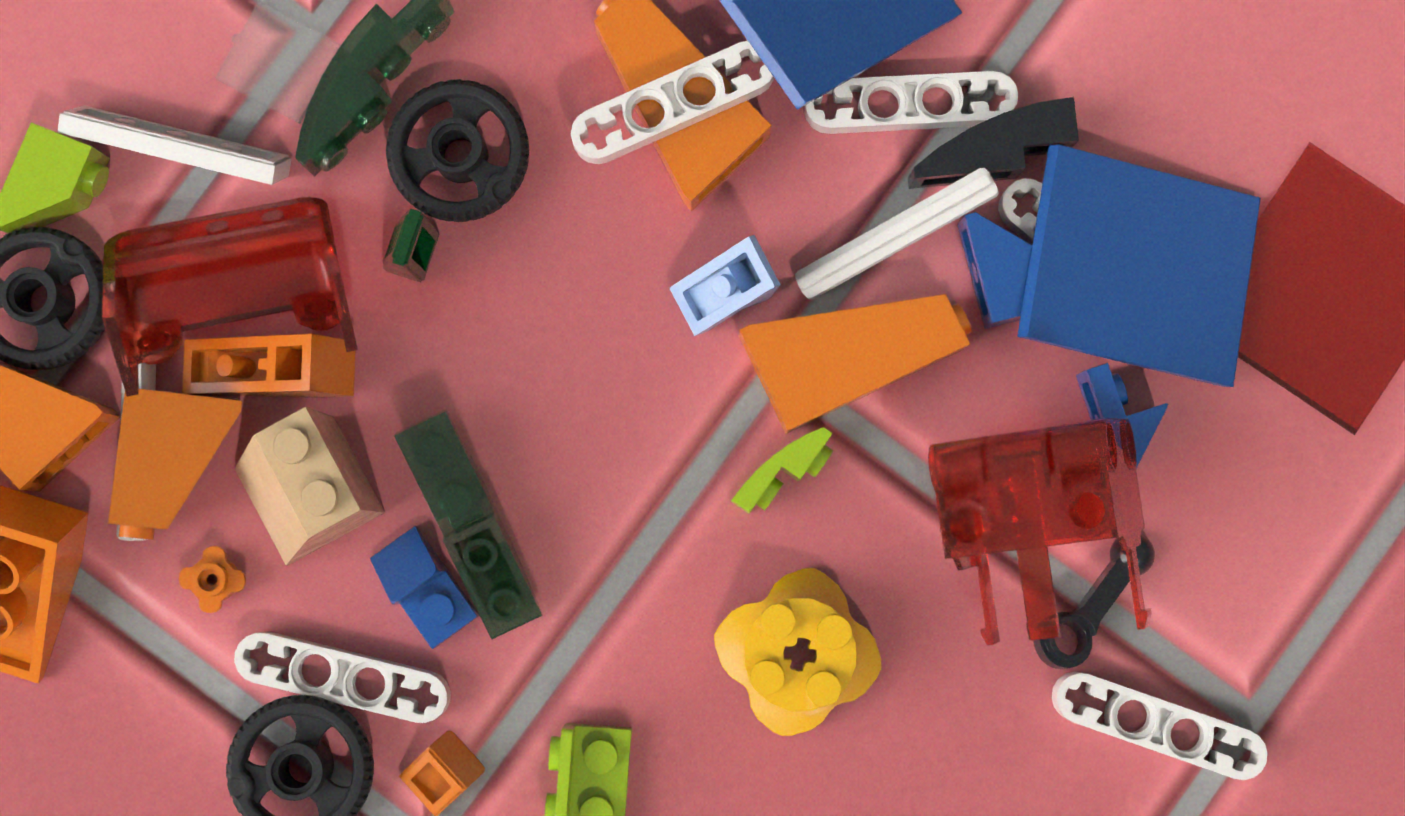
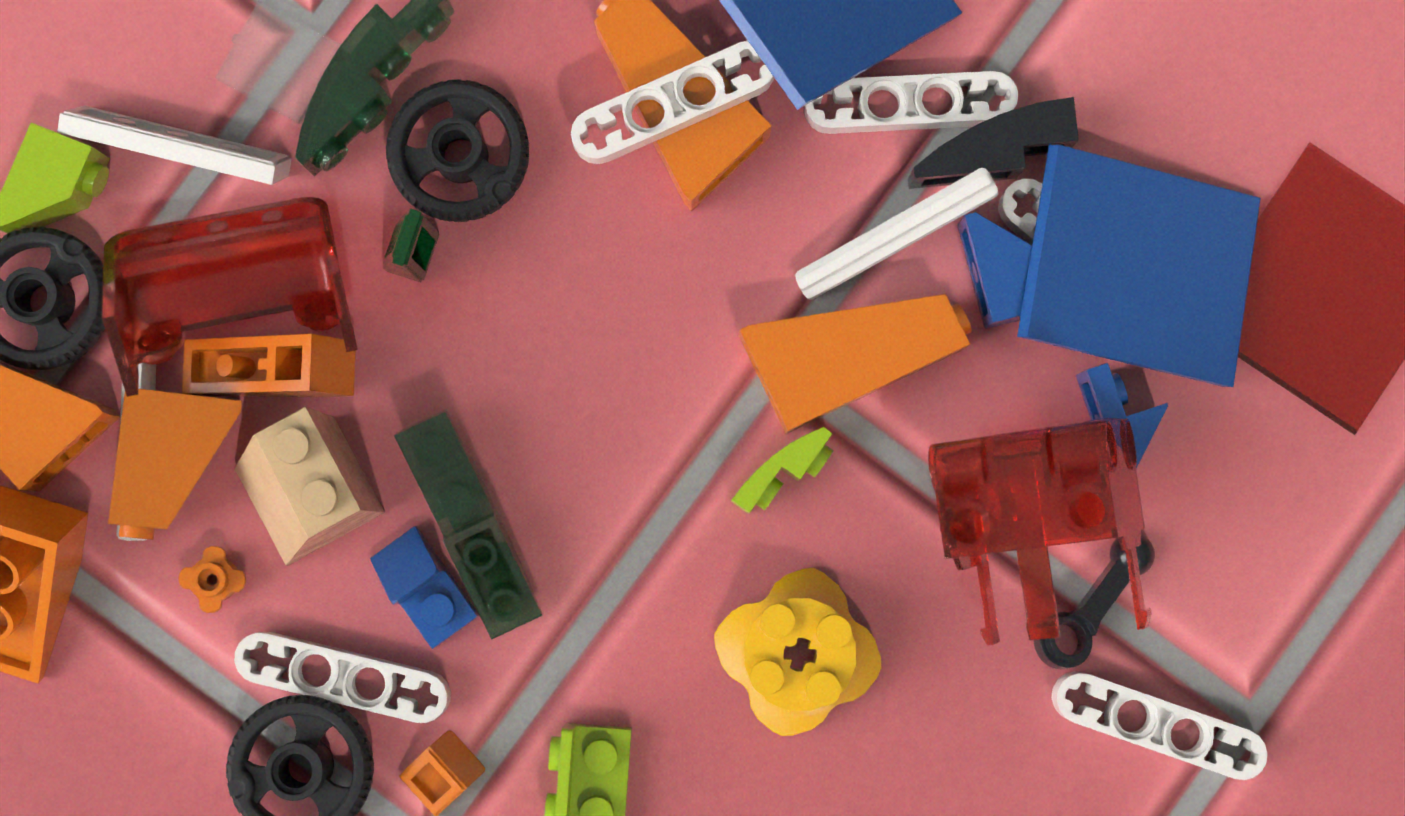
(725, 286): light blue slope -> none

